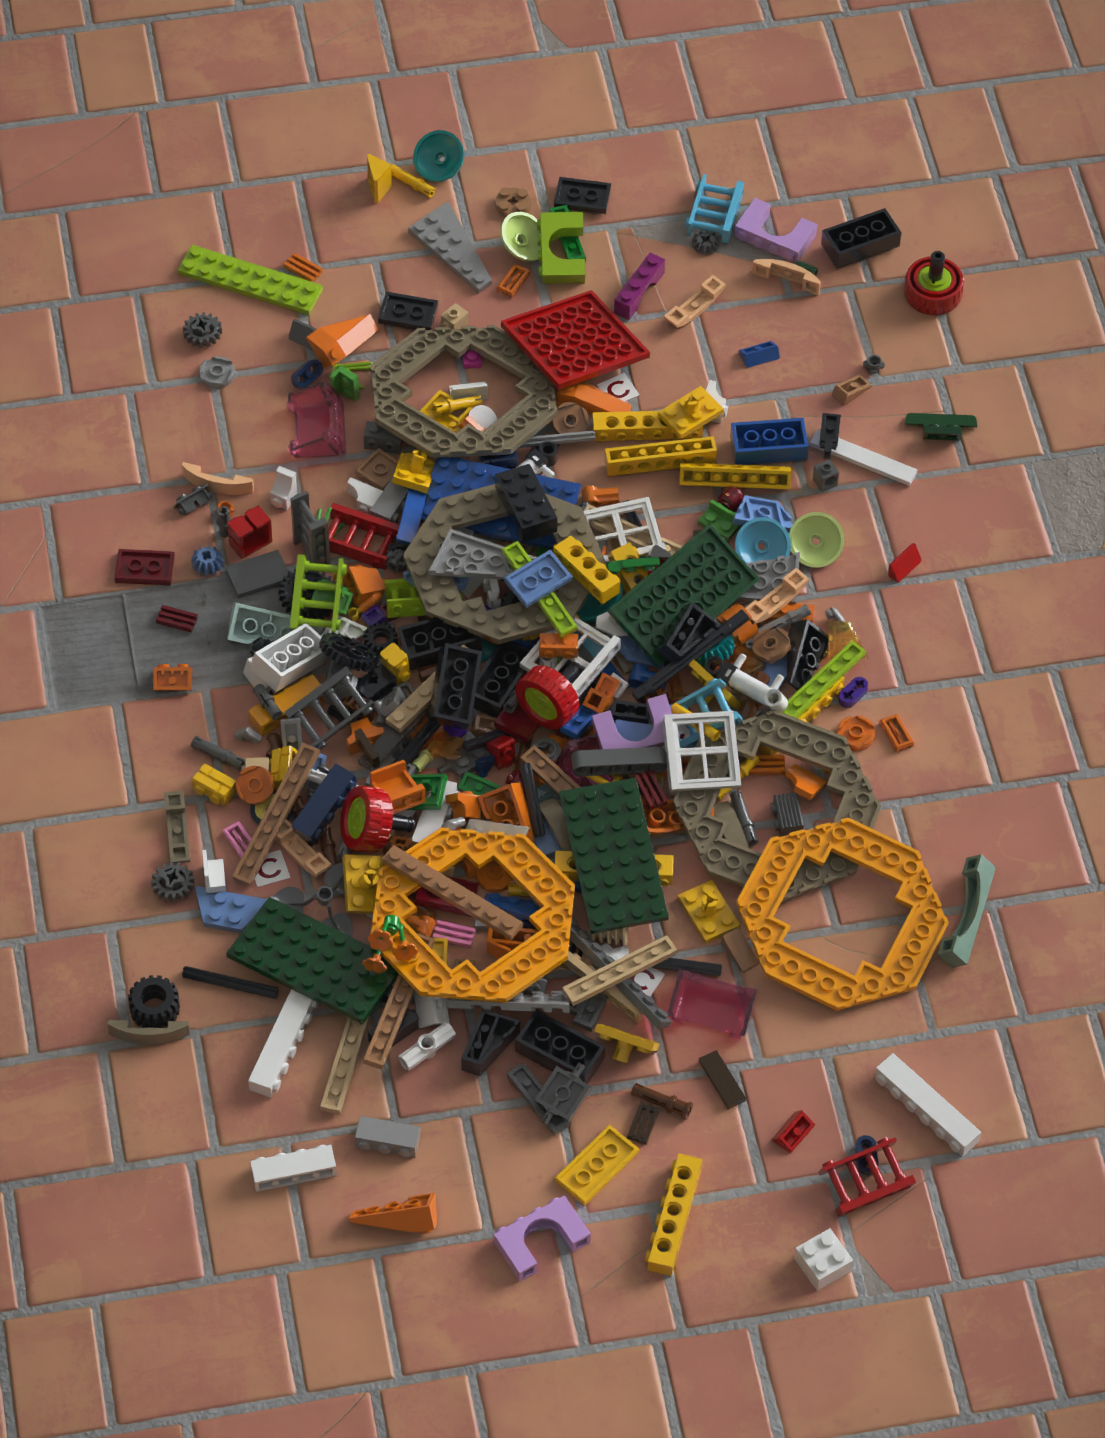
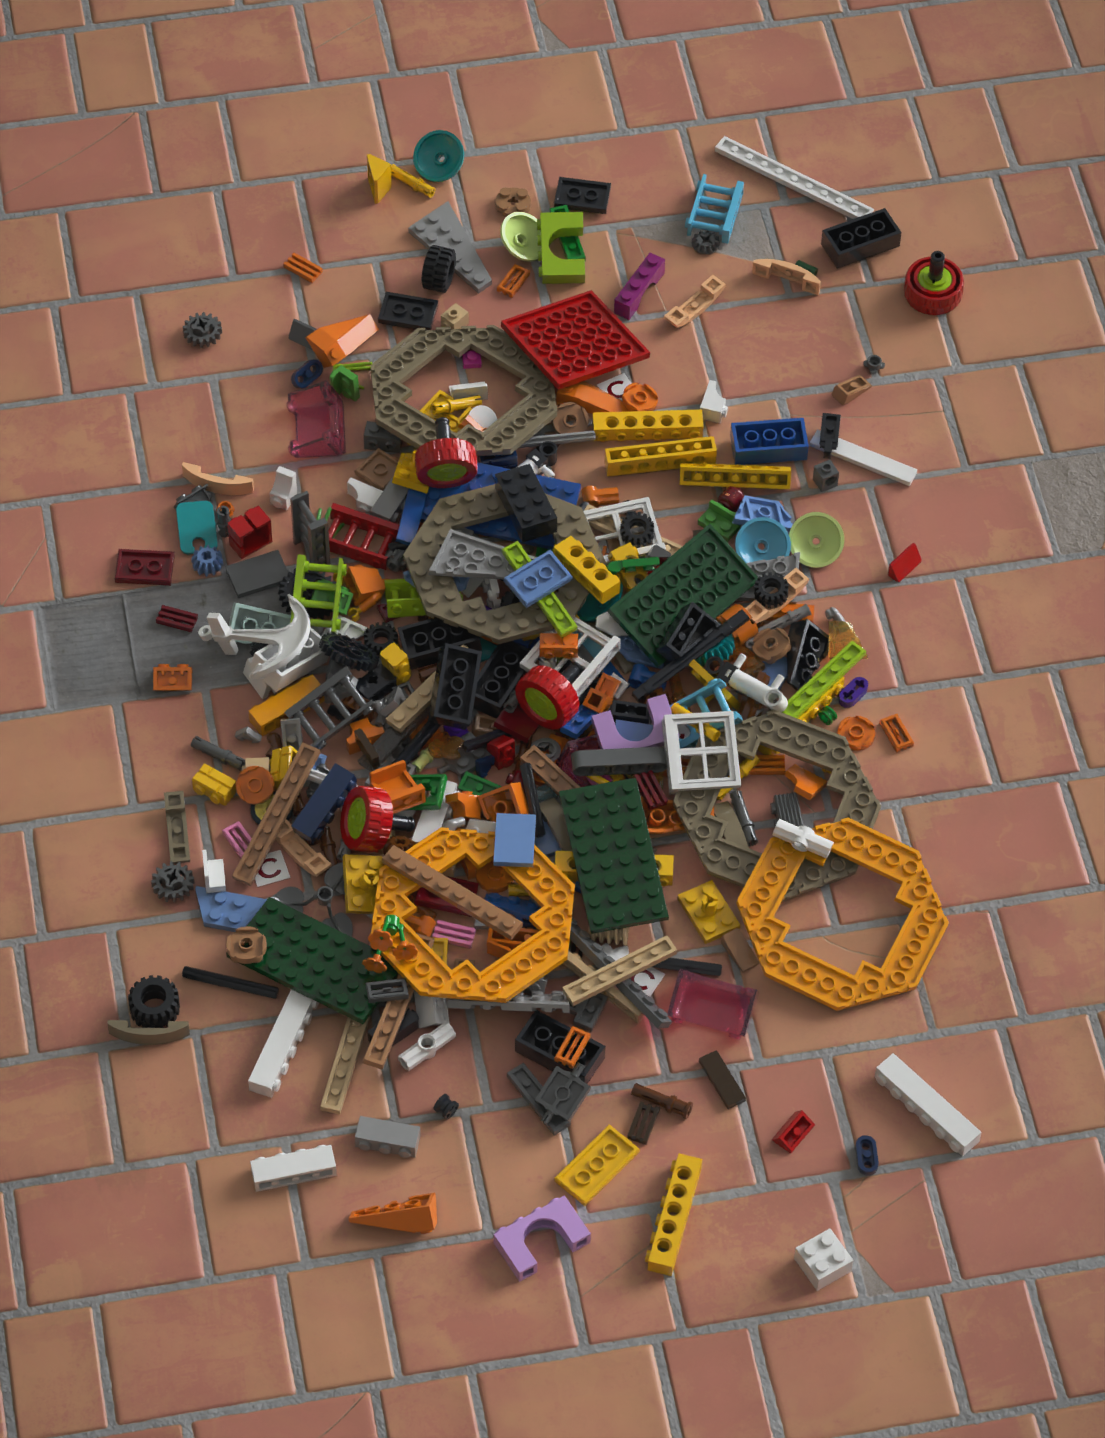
(194, 522): none -> teal piece
(217, 372): light grey tile -> none
(246, 955): none -> medium nougat plate
(250, 279): lime plate -> none
(267, 701): dark grey pin -> none
(289, 638): none -> white piece
(373, 616): dark purple plate -> none
(387, 992): none -> dark grey tile
(438, 268): none -> black tyre
(445, 460): none -> red wheel
(446, 1106): none -> black wheel
(488, 1040): black wedge -> none
(514, 840): none -> medium blue tile
(565, 1060): none -> orange tile
(625, 1042): yellow plate -> none
(635, 520): none -> black tyre
(639, 397): none -> orange tile
(690, 412): yellow plate -> none
(759, 354): blue slope -> none
(771, 581): none -> black tyre
(788, 246): lavender arch -> none
(792, 178): none -> white plate
(802, 838): none -> white piece
(827, 715): none -> green bush
(866, 1197): red fence -> none
(941, 425): dark green plate -> none
(978, 879): sand green arch -> none

